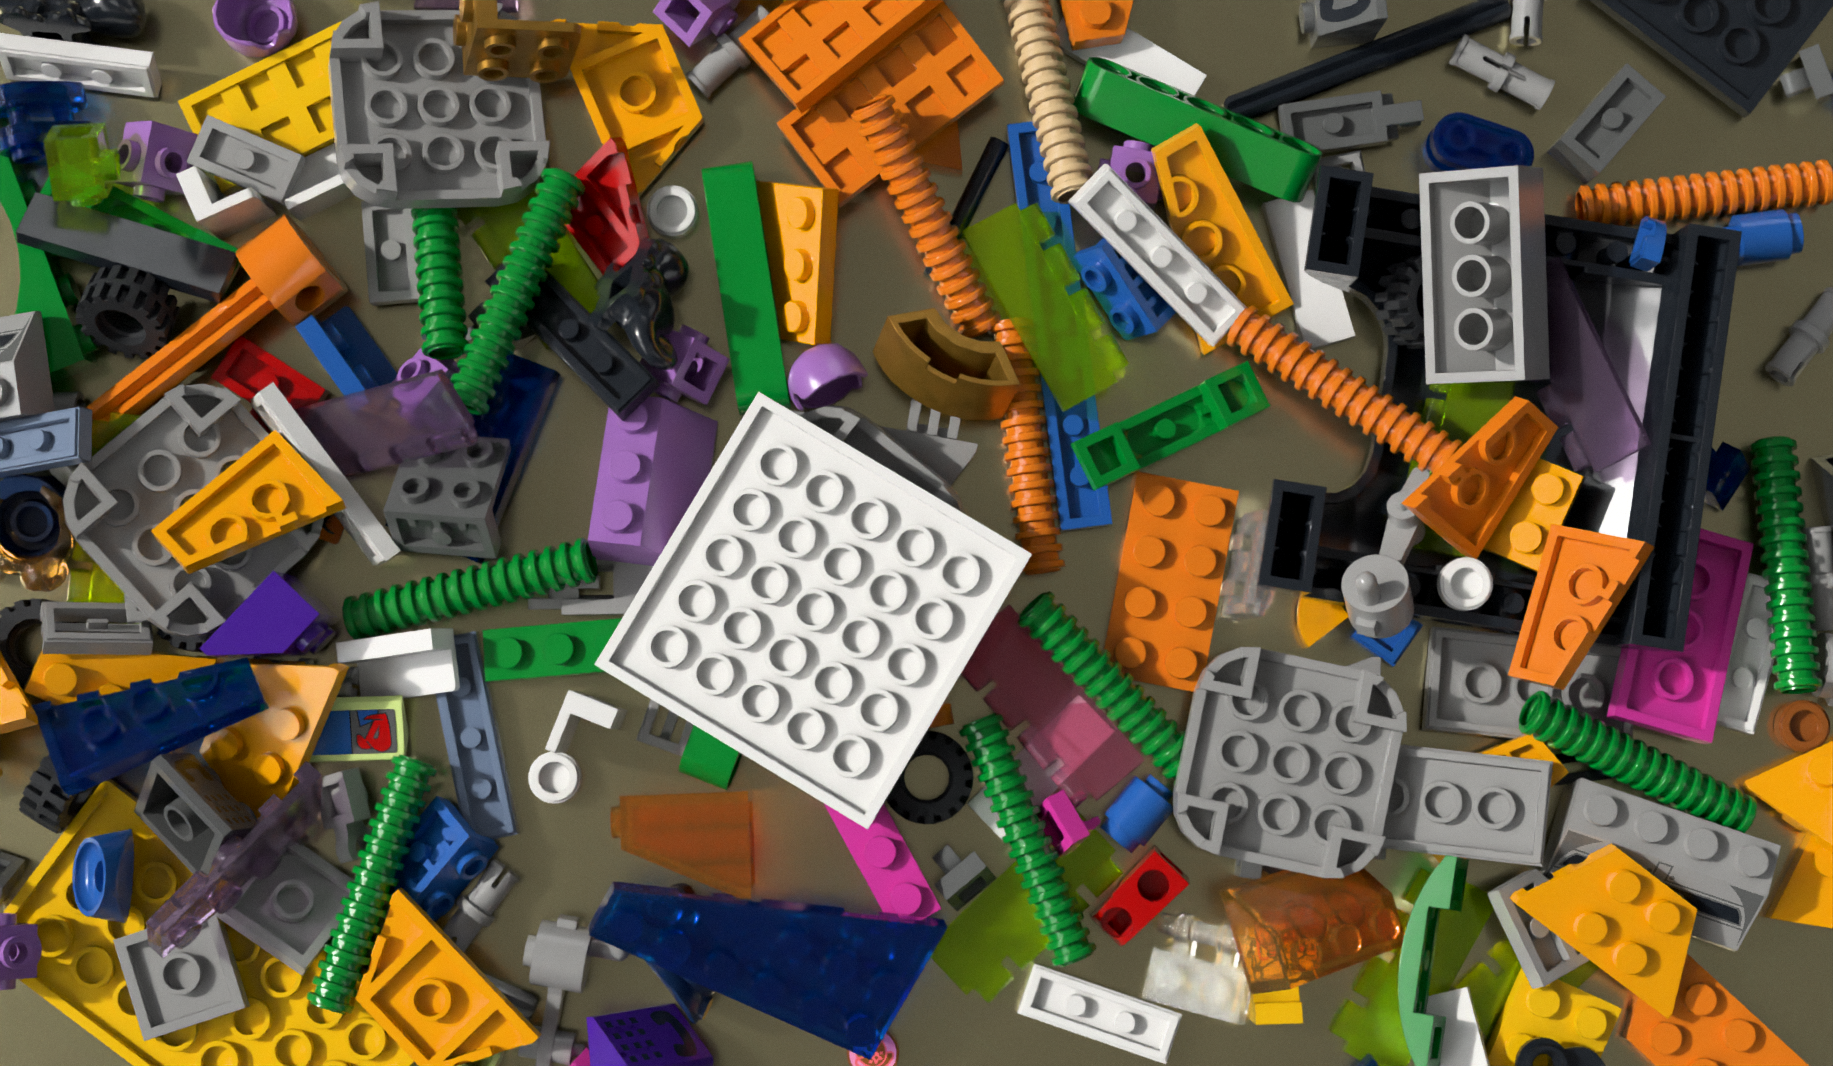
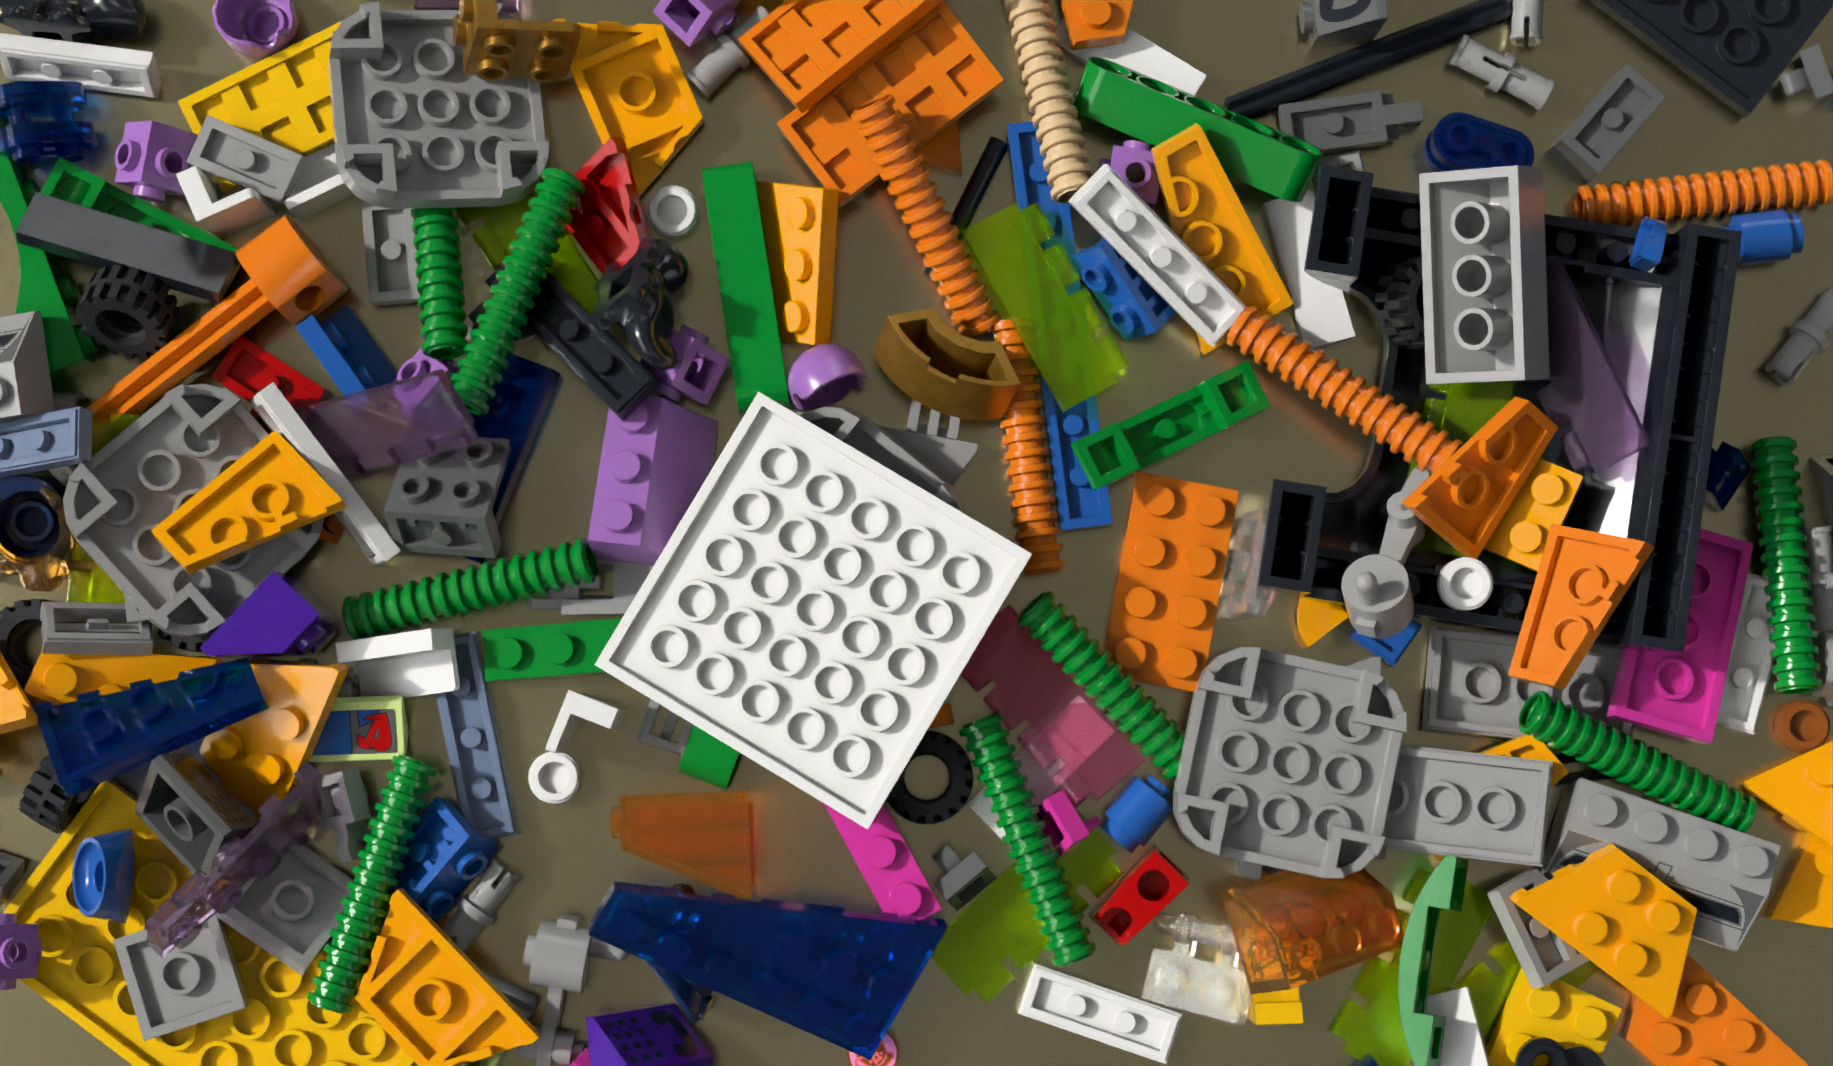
(81, 163): clear neon green brick -> none

